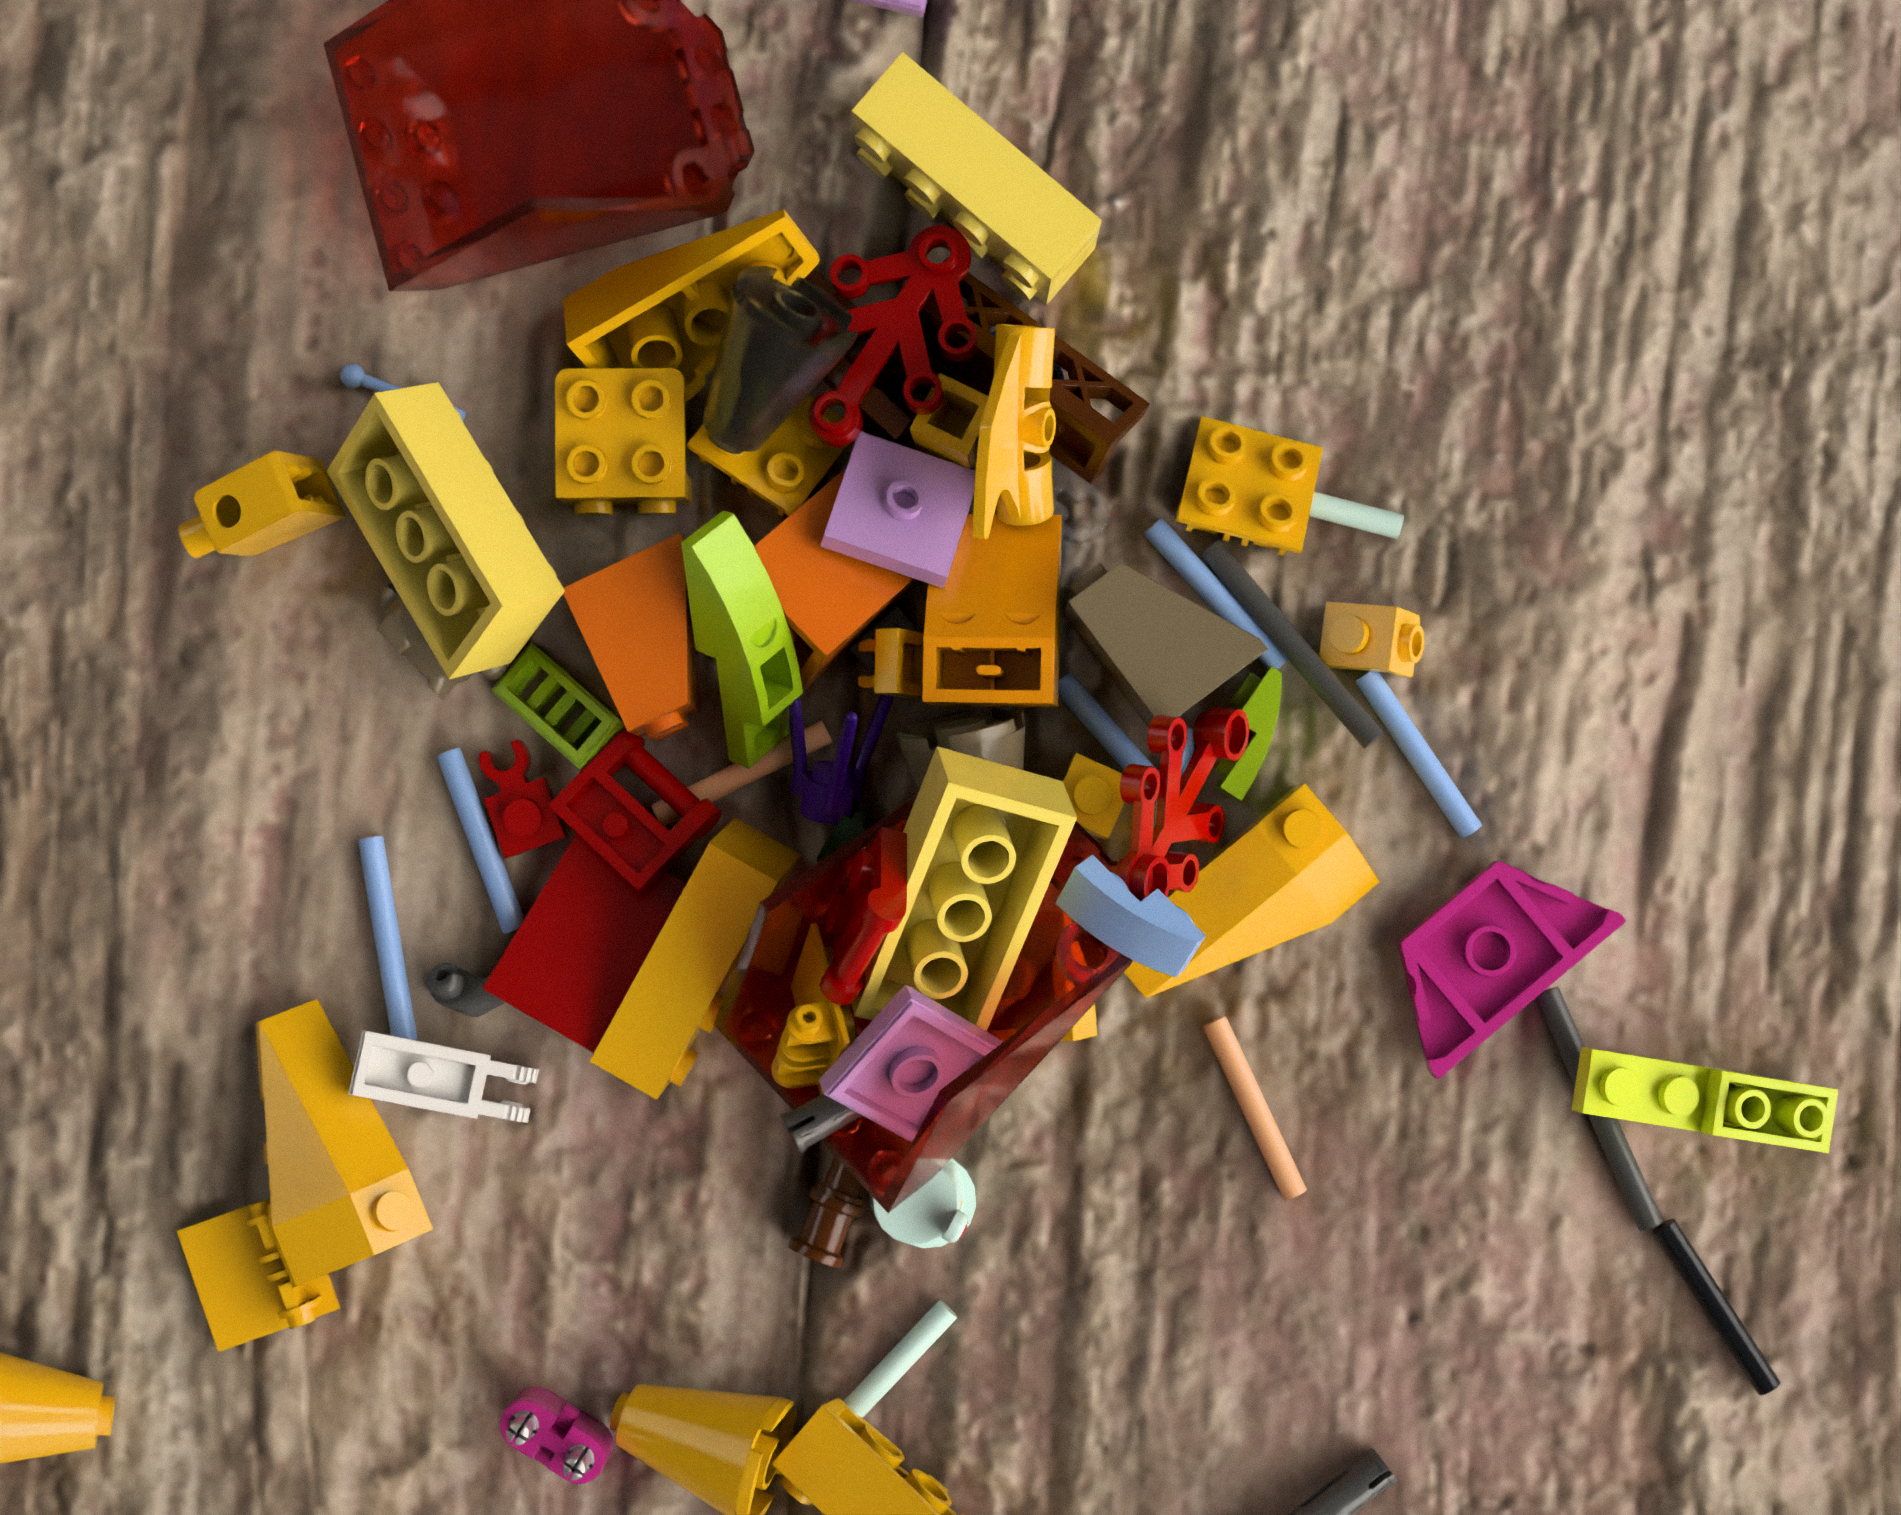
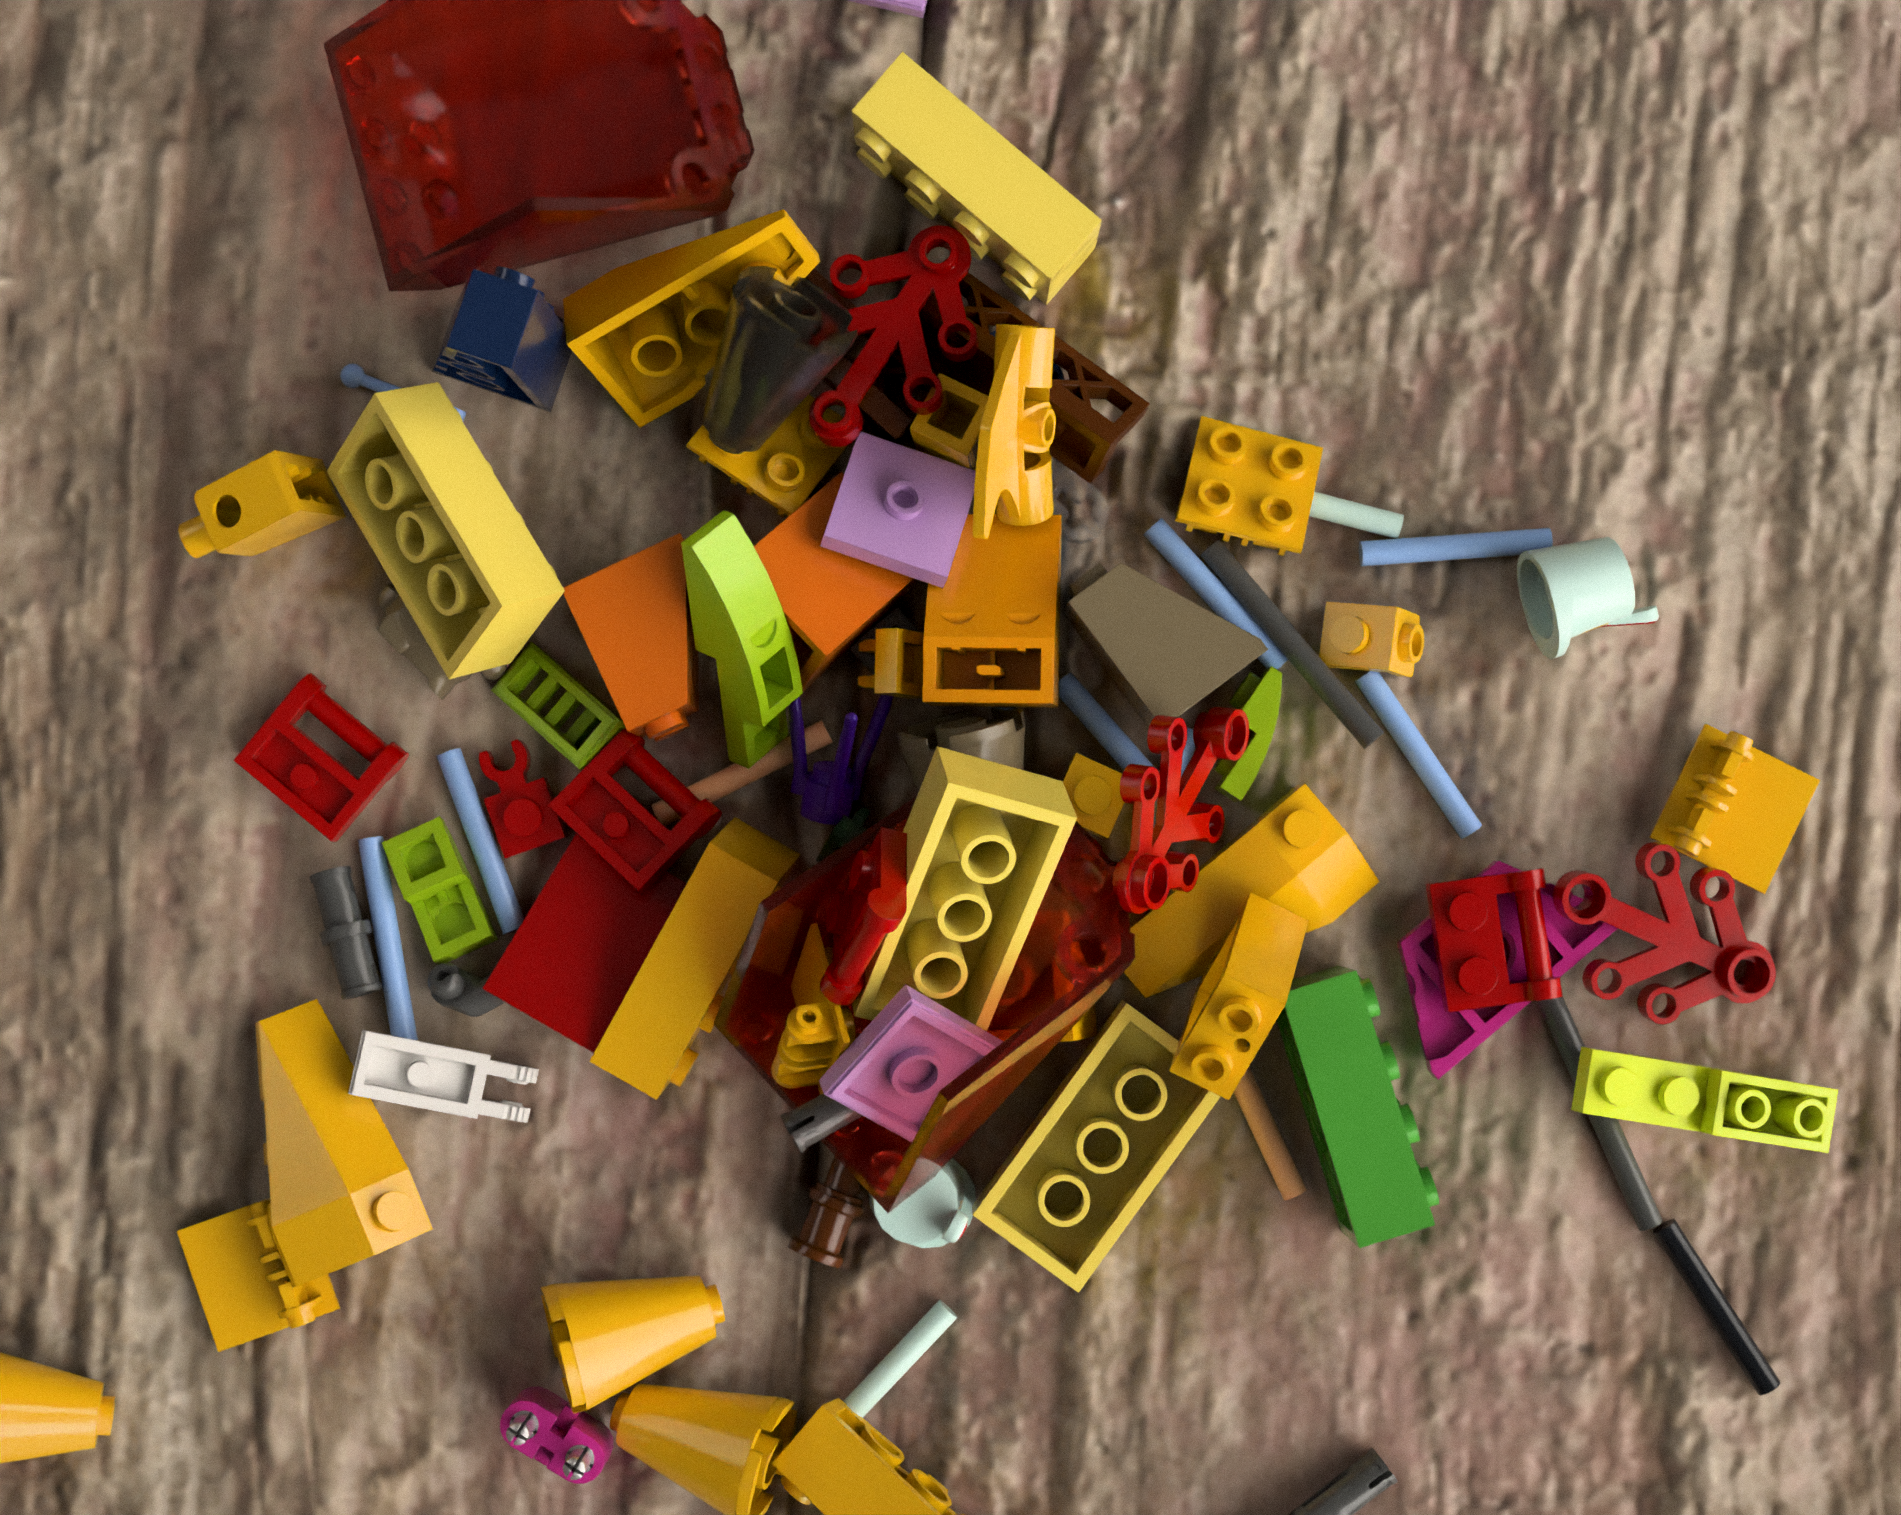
(306, 773): none -> red plate
(346, 932): none -> dark grey pin
(439, 890): none -> lime slope
(505, 339): none -> dark blue wedge
(621, 440): yellow bracket -> none
(625, 1330): none -> yellow cone
(1095, 1149): none -> light yellow brick
(1144, 930): light blue slope -> none
(1239, 996): none -> yellow window
(1352, 1107): none -> bright green brick
(1453, 546): none -> light blue bar
(1472, 944): none -> red plate
(1576, 591): none -> light aqua hat
(1674, 940): none -> red plant
(1734, 807): none -> yellow hinge

